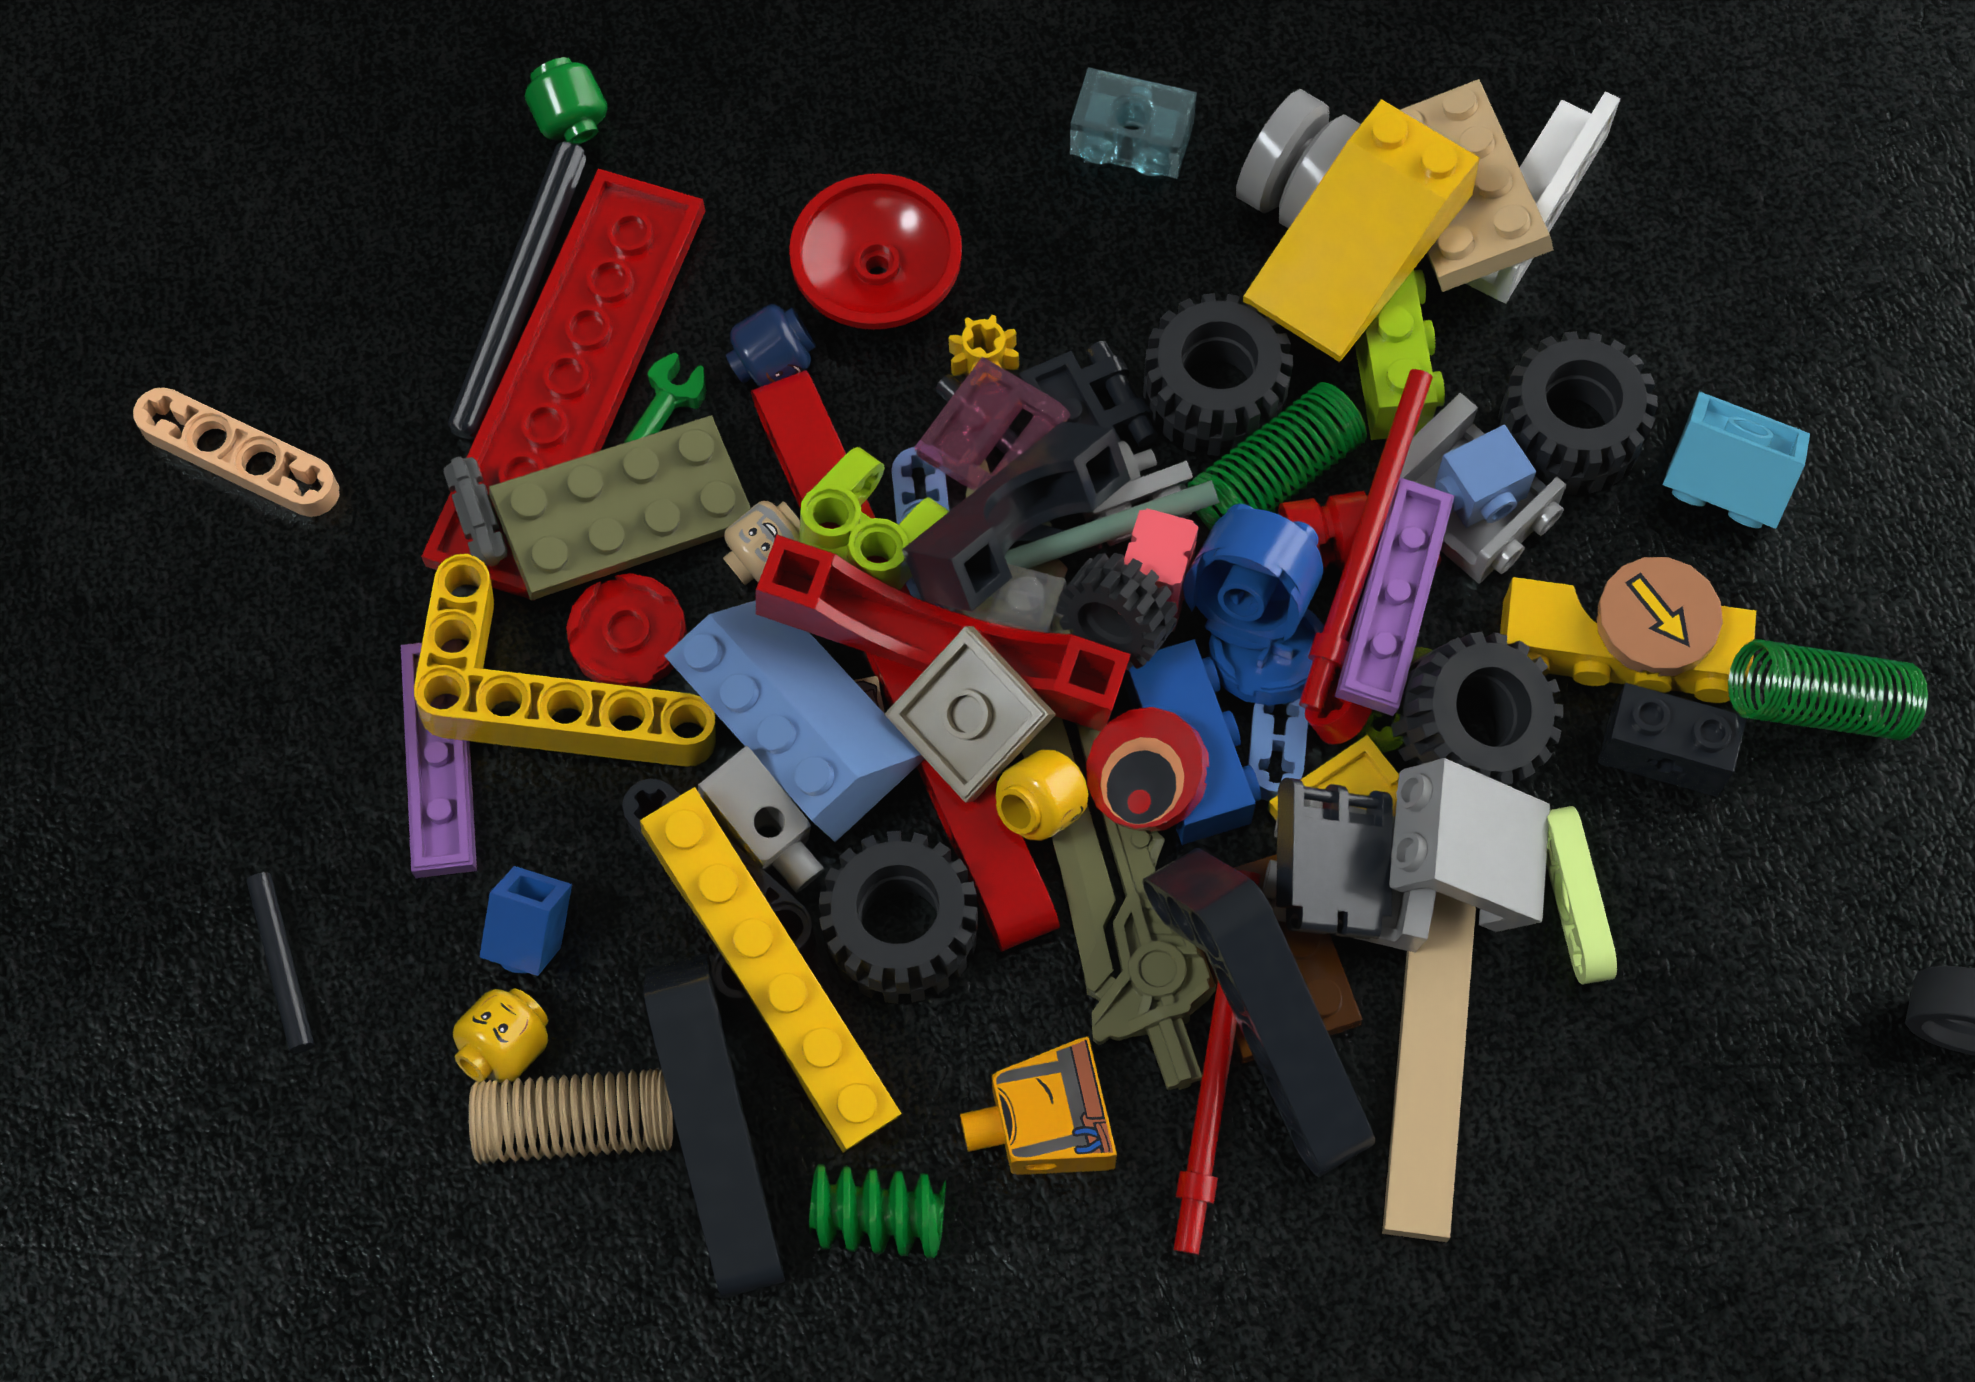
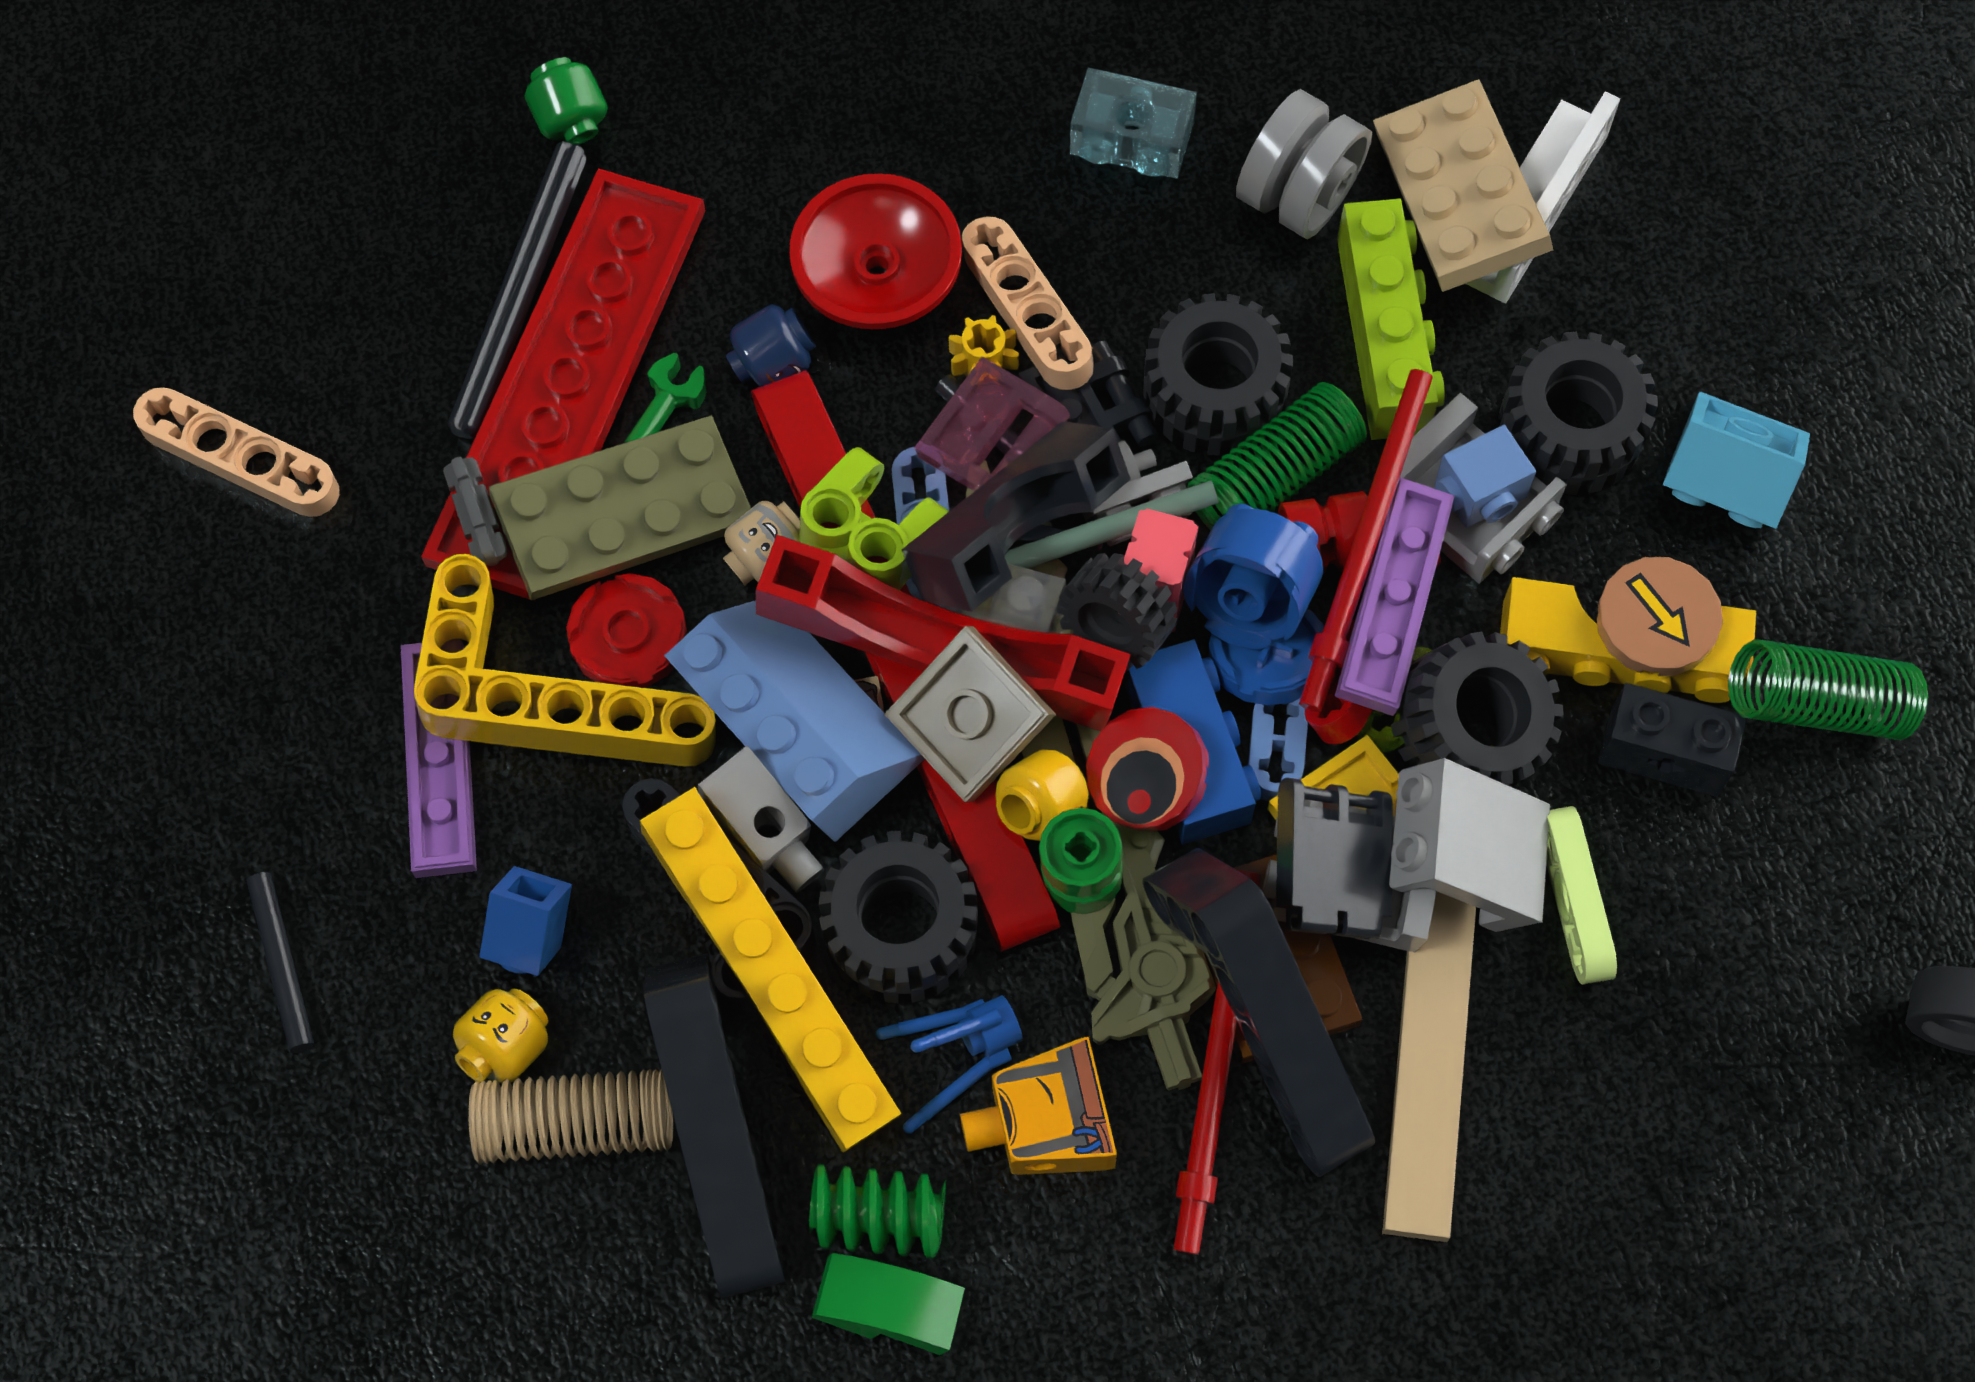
(888, 1301): none -> green slope
(984, 1028): none -> blue plant
(1032, 299): none -> light nougat beam
(1081, 860): none -> green wheel
(1364, 229): yellow slope -> none

